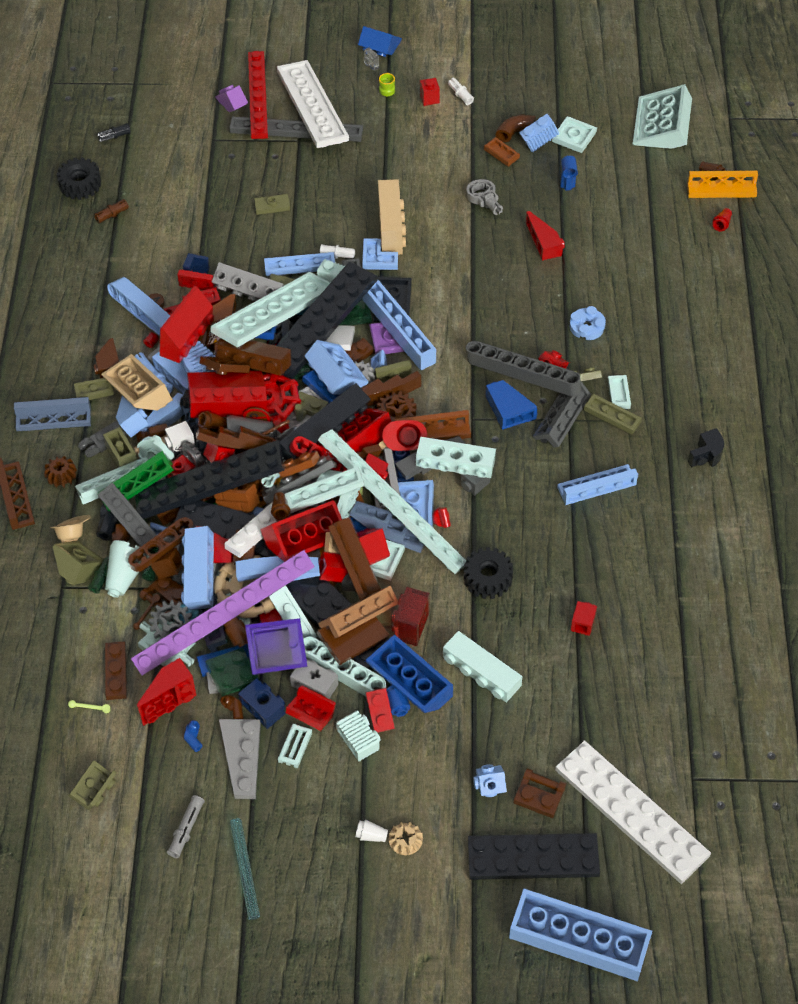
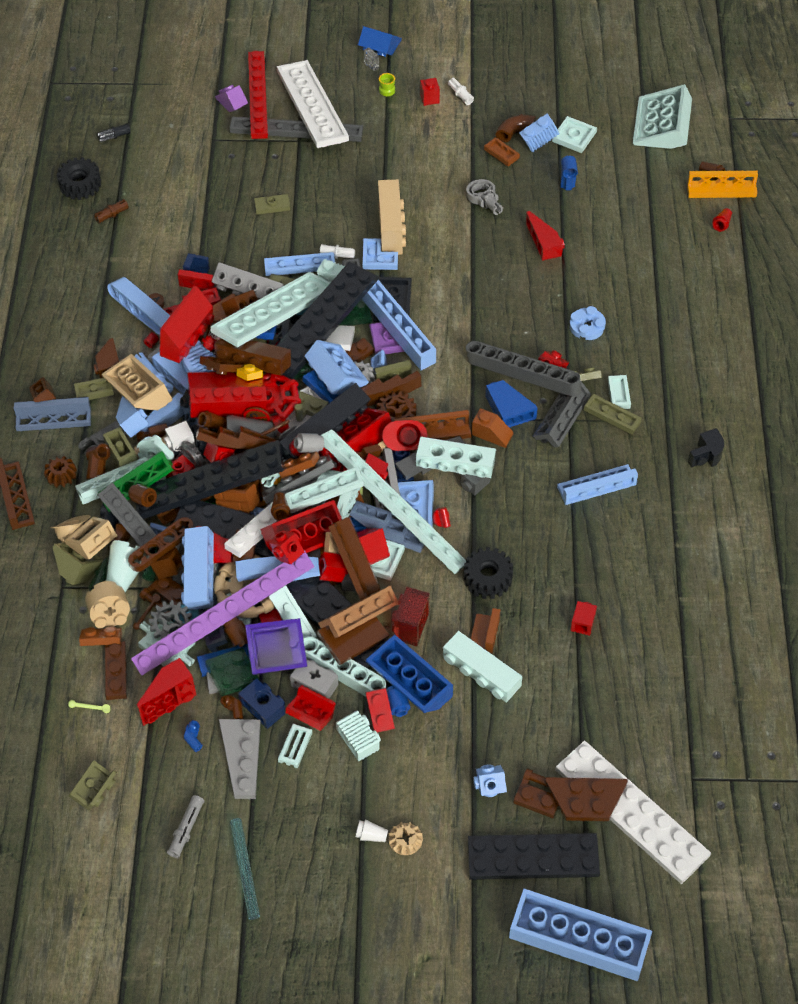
(42, 391): none -> reddish brown slope
(92, 541): none -> tan tile
(97, 462): none -> reddish brown piece
(105, 636): none -> dark orange plate
(107, 604): none -> tan brick
(142, 495): none -> reddish brown brick
(209, 342): none -> red plate
(239, 302): none -> reddish brown brick
(249, 372): none -> yellow plate
(286, 546): none -> red brick
(308, 442): none -> light grey brick
(486, 629): none -> dark orange panel
(491, 428): none -> dark orange slope
(586, 797): none -> reddish brown wing

